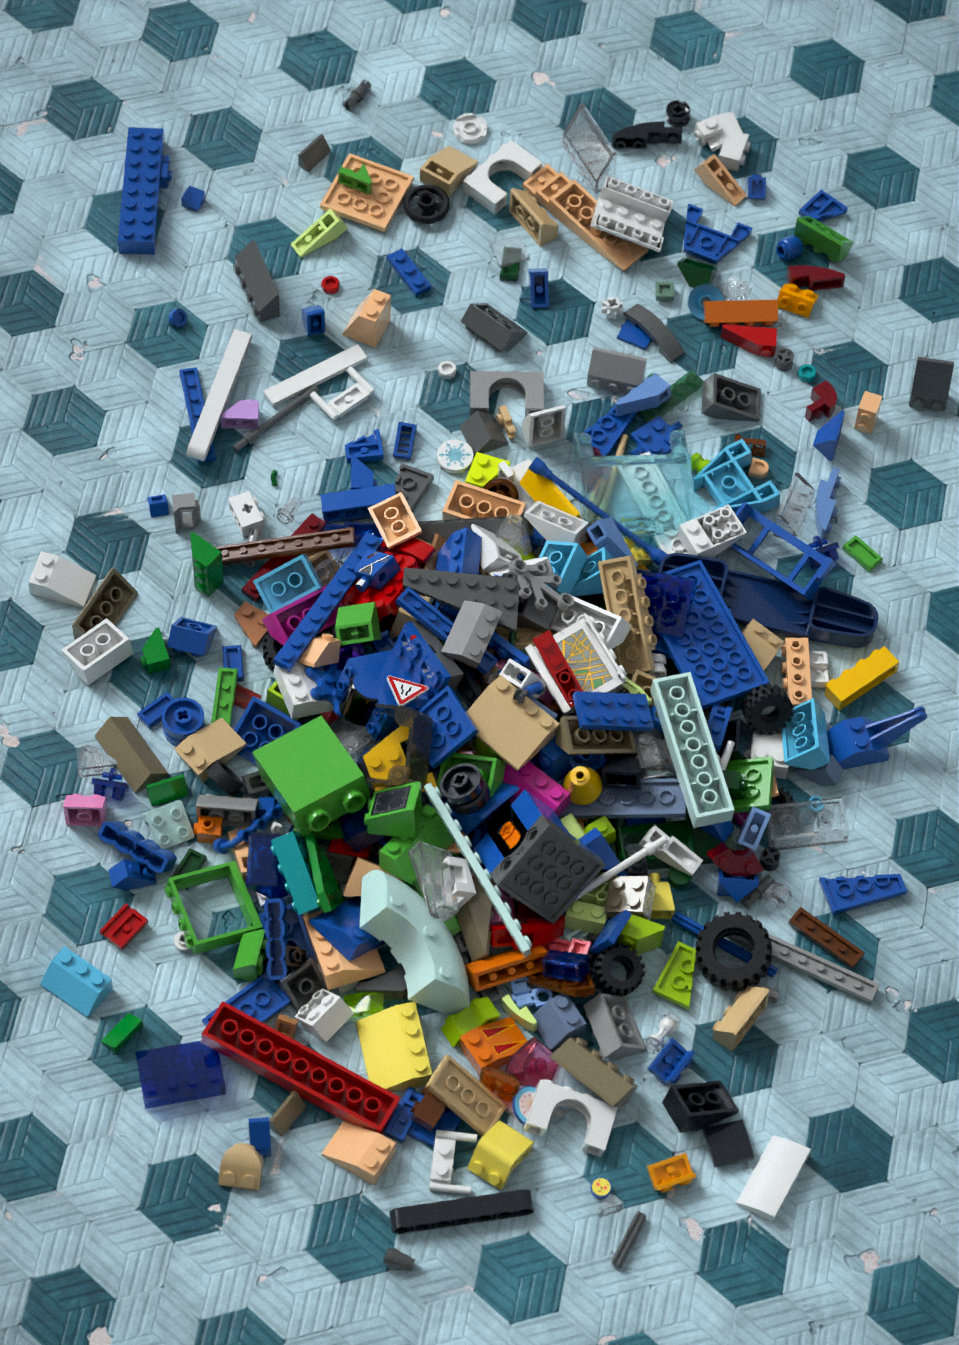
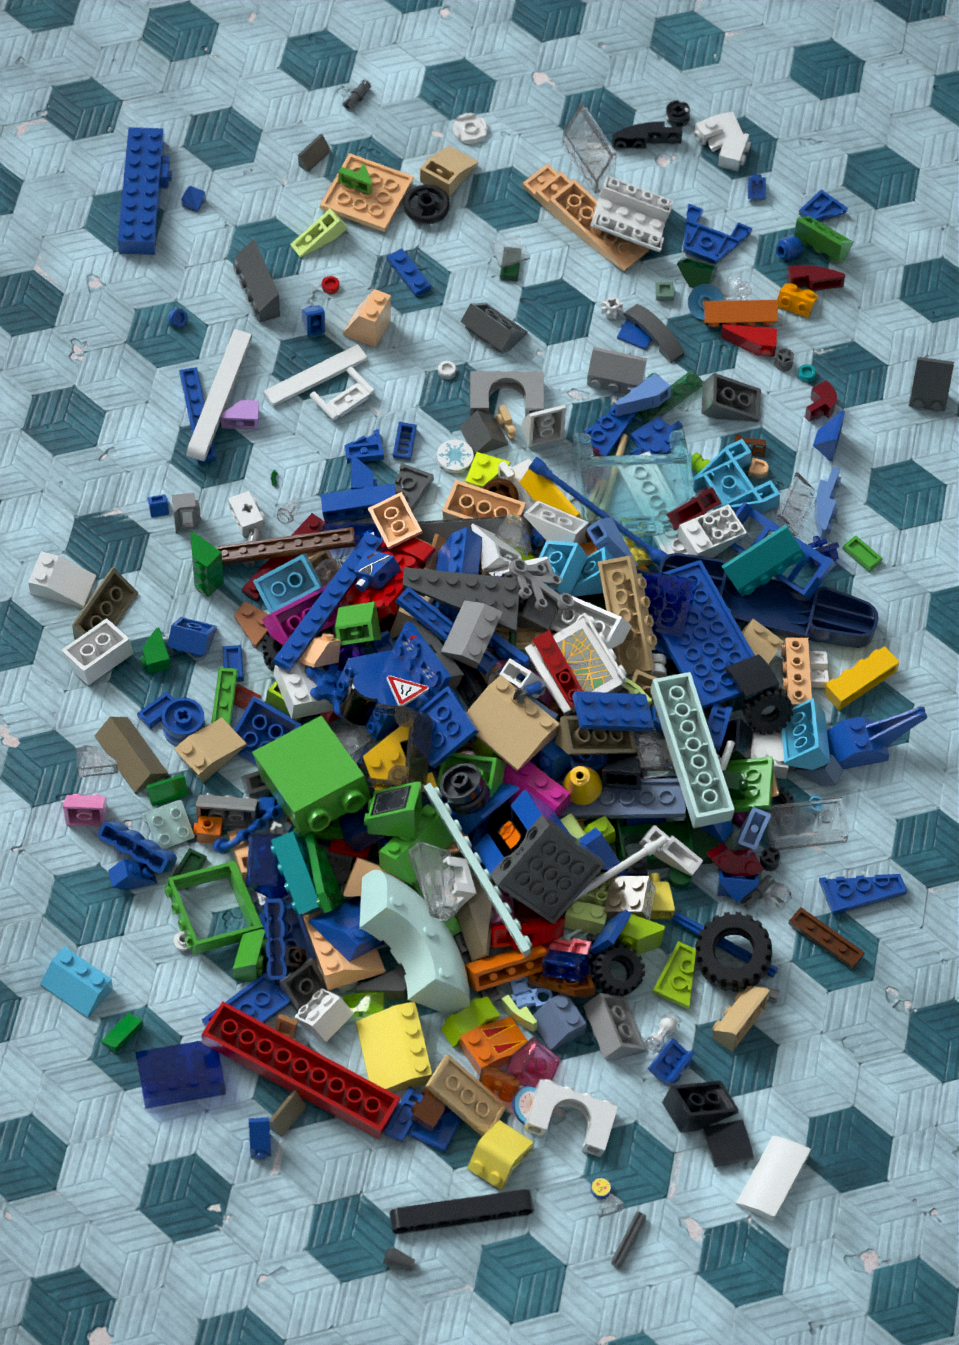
(119, 788): clear blue hips -> none
(123, 926): red plate -> none
(225, 778): black tyre -> none
(241, 1167): tan slope -> none
(249, 438): dark grey bar -> none
(360, 1151): light nougat slope -> none
(443, 1161): white plate -> none
(509, 158): white arch -> none
(532, 217): tan slope -> none
(538, 287): blue slope -> none
(595, 1072): dark tan slope -> none
(671, 1172): light orange bracket -> none
(693, 507): none -> dark red slope
(720, 180): light nougat slope -> none
(752, 676): none -> black slope
(764, 561): none -> teal slope
(818, 968): light grey plate -> none
(868, 412): light nougat brick -> none

